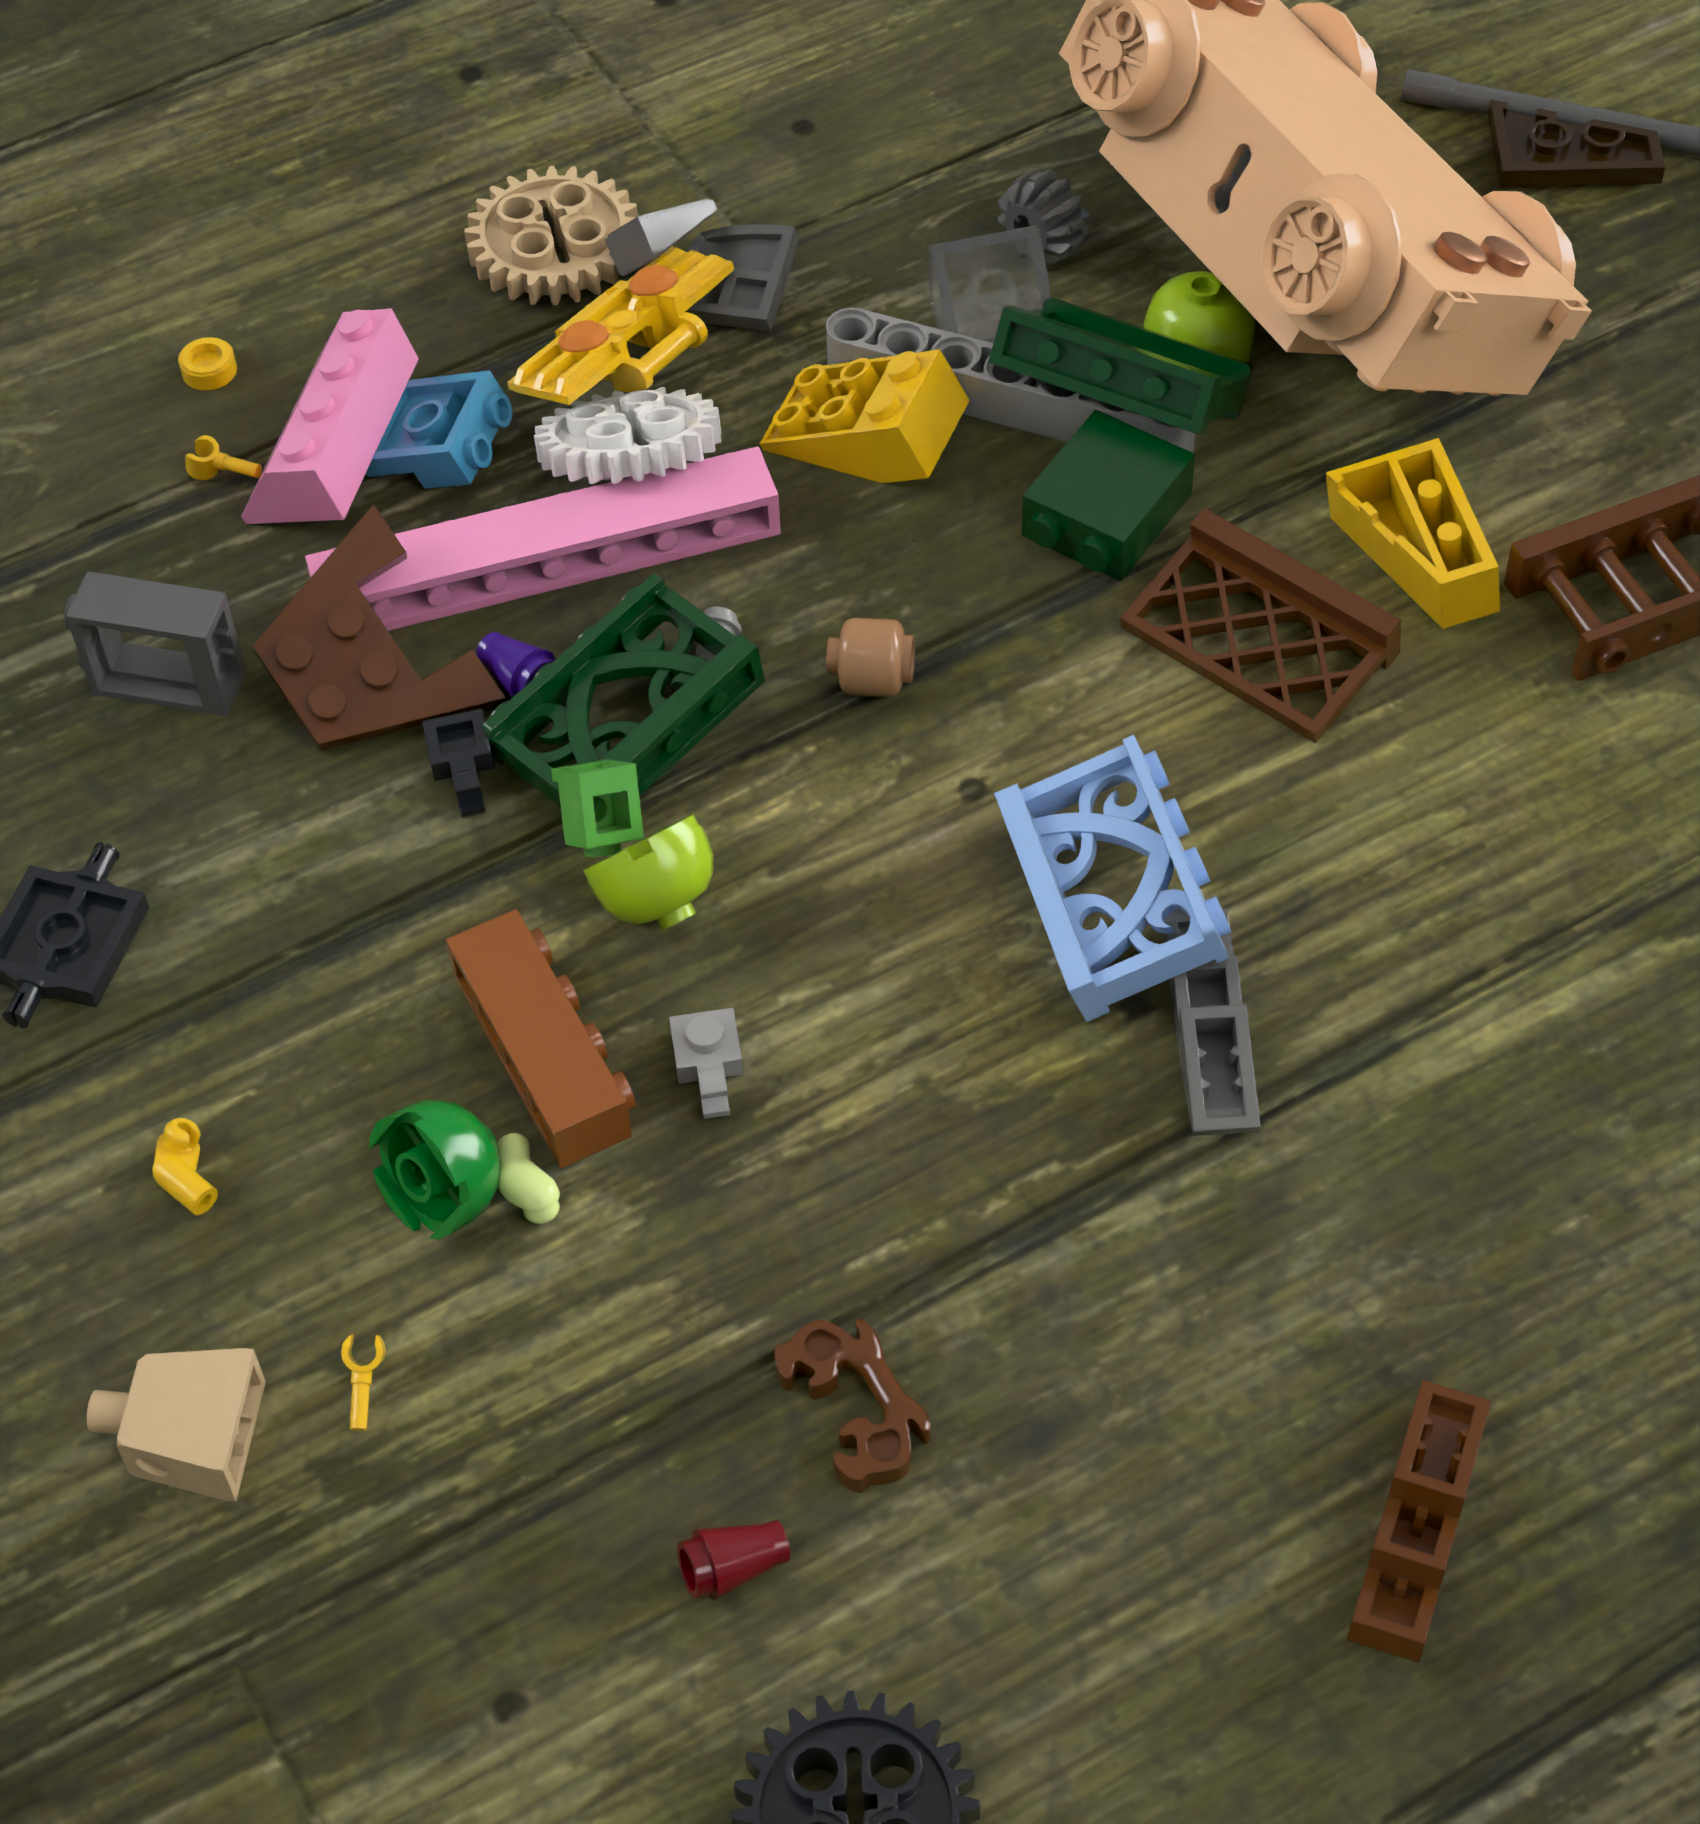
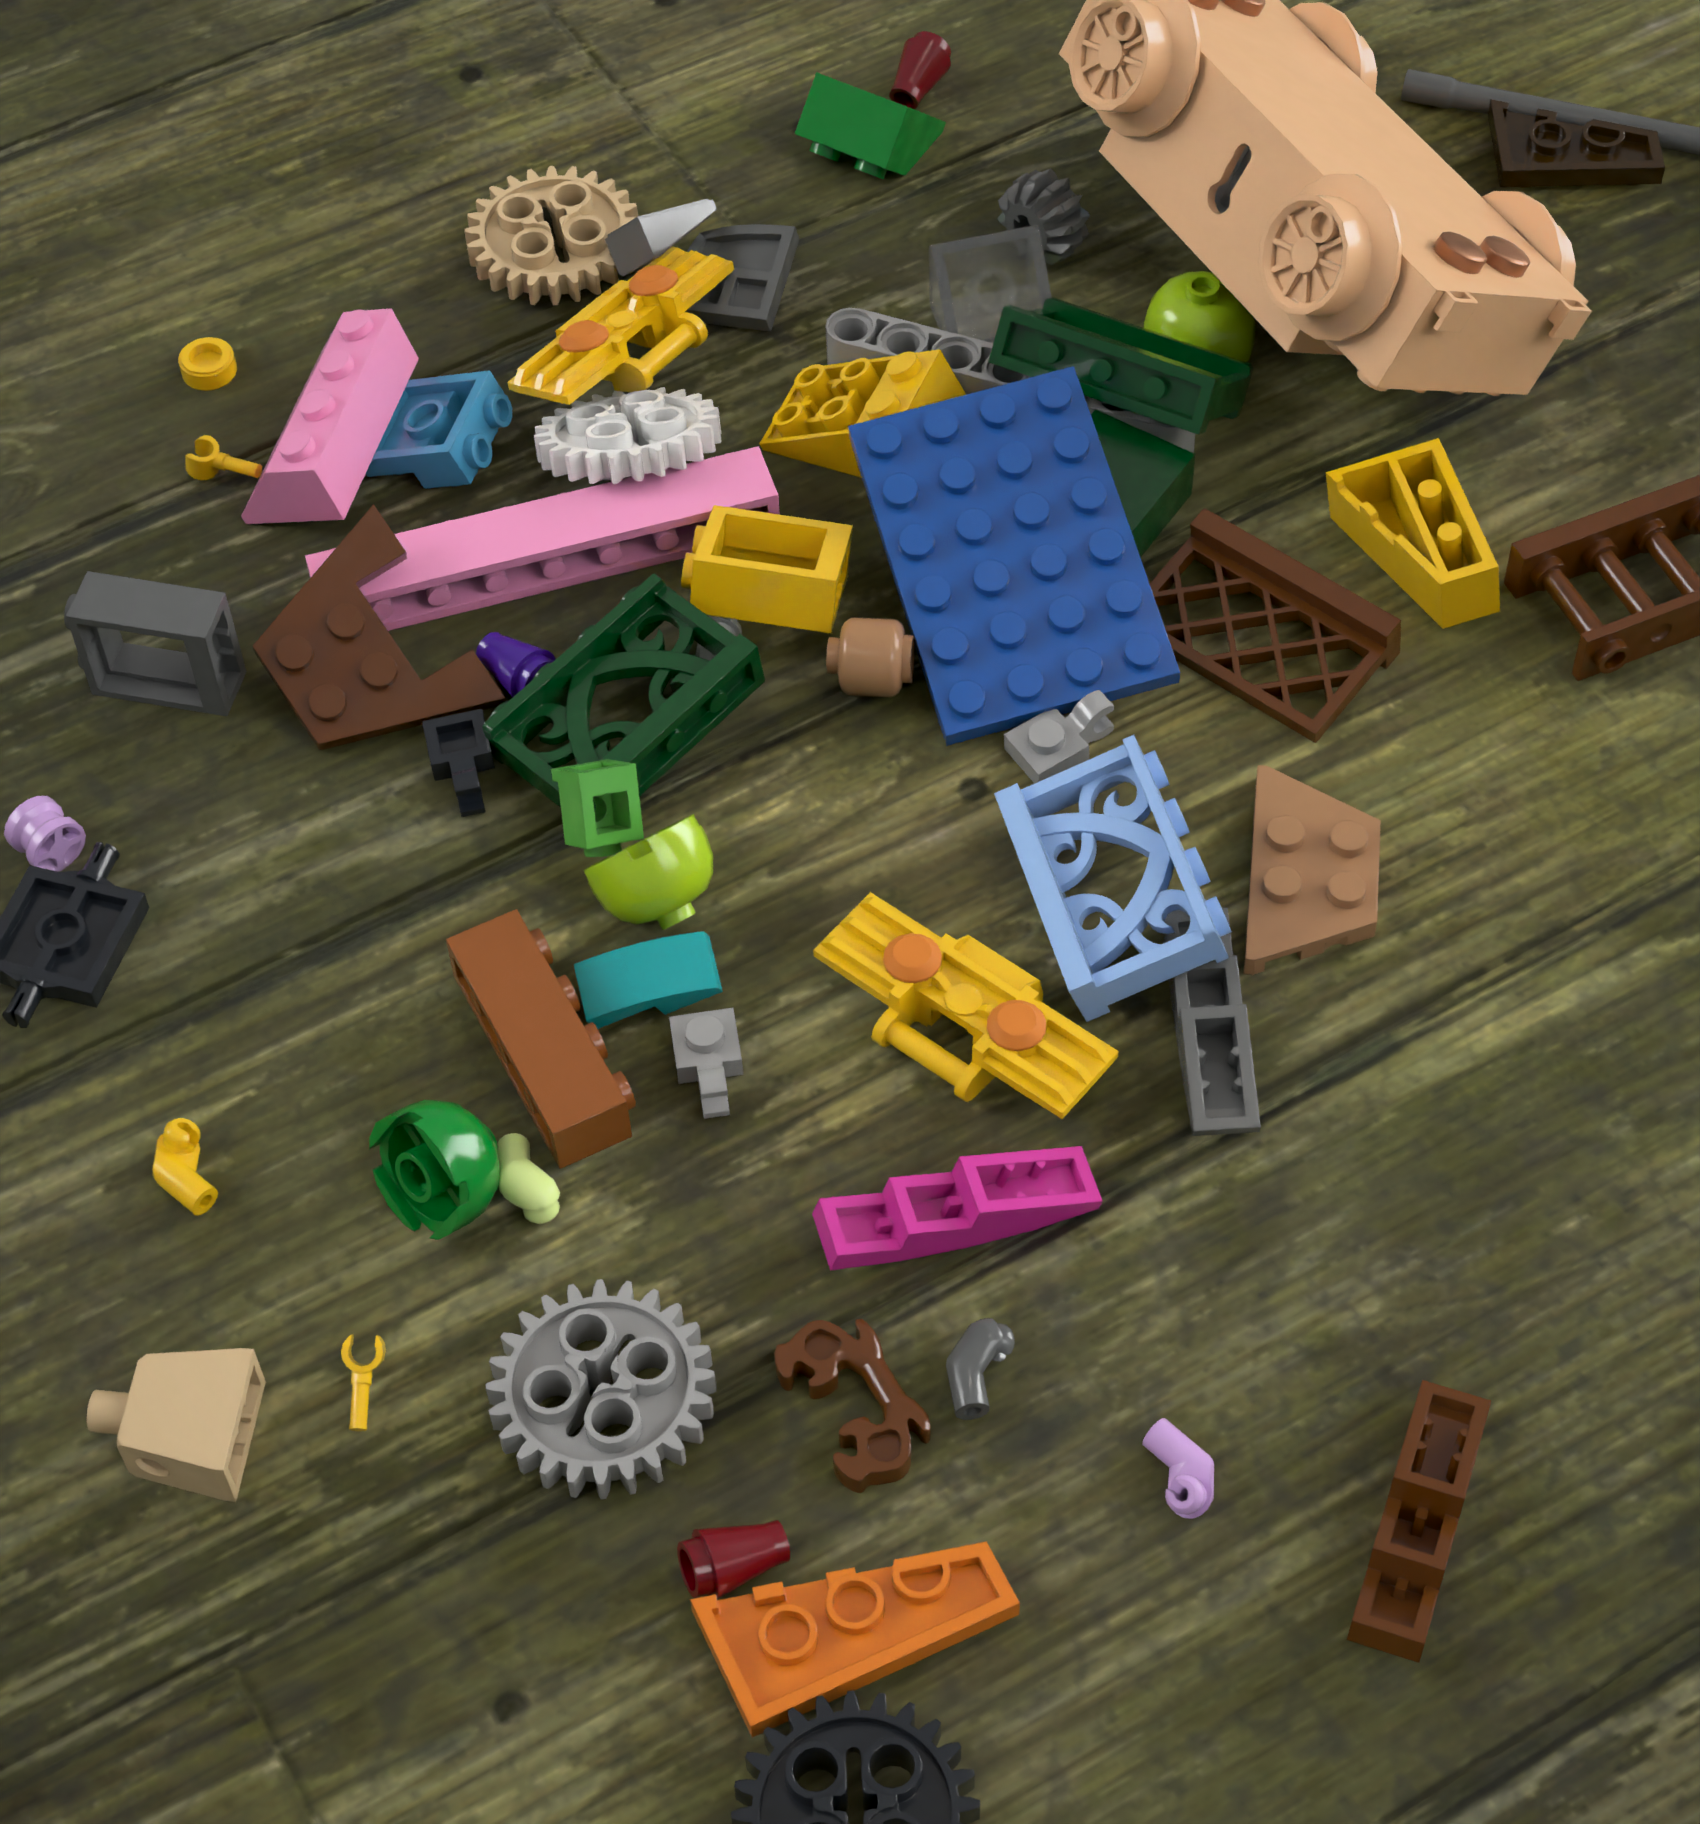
(44, 834): none -> lavender wheel
(648, 974): none -> teal slope
(655, 1409): none -> light grey gear
(768, 568): none -> yellow window
(848, 1629): none -> orange wing
(866, 127): none -> green slope
(921, 66): none -> dark red cone
(958, 1209): none -> dark pink slope
(965, 1365): none -> dark grey arm
(976, 988): none -> yellow piece
(1012, 554): none -> blue plate
(1058, 743): none -> light grey plate
(1190, 1469): none -> lavender arm
(1308, 872): none -> medium nougat wing

